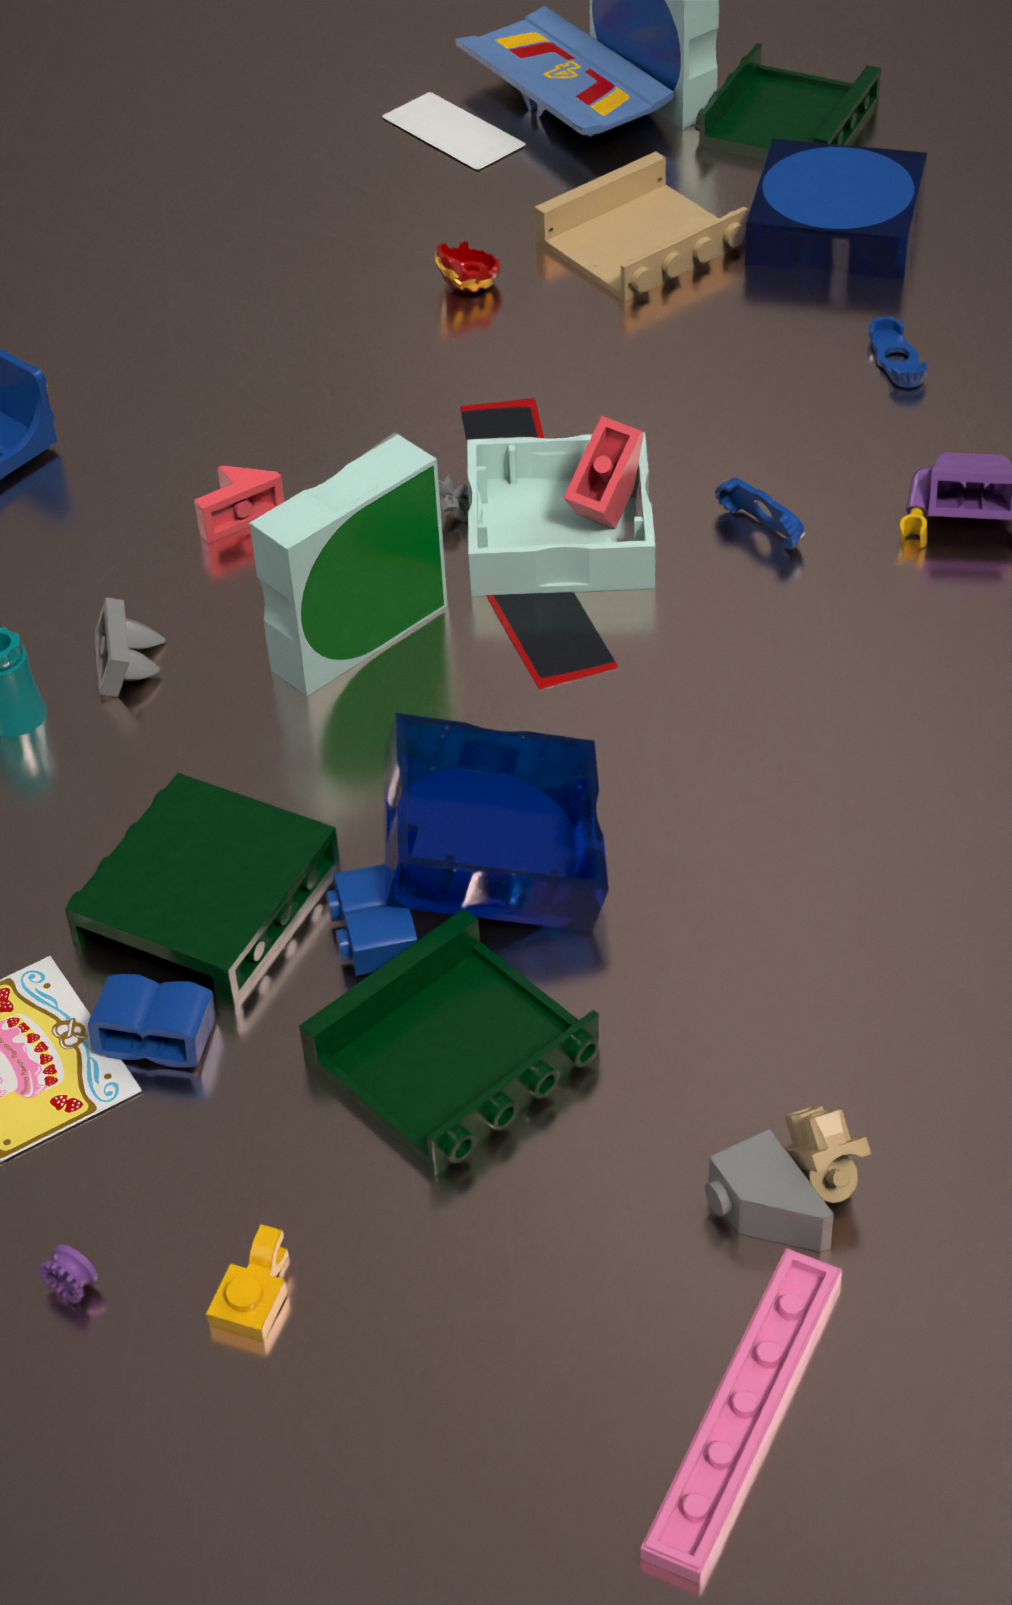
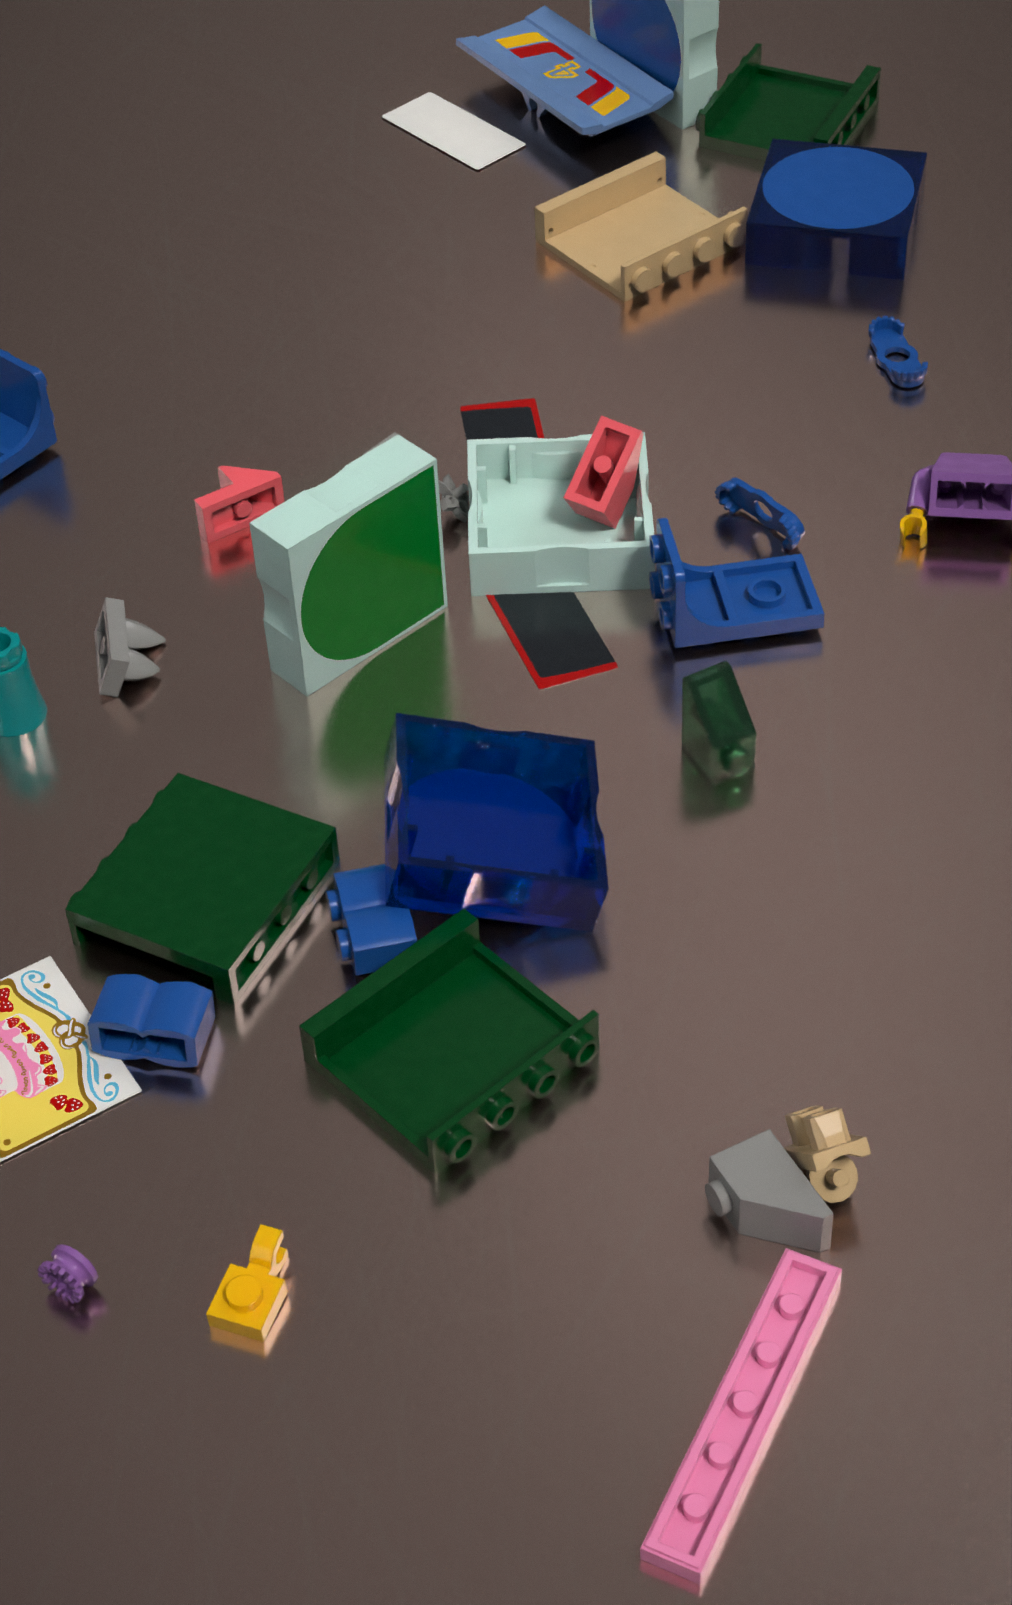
(466, 268): red hair -> none
(717, 724): none -> clear green slope
(731, 598): none -> blue bracket

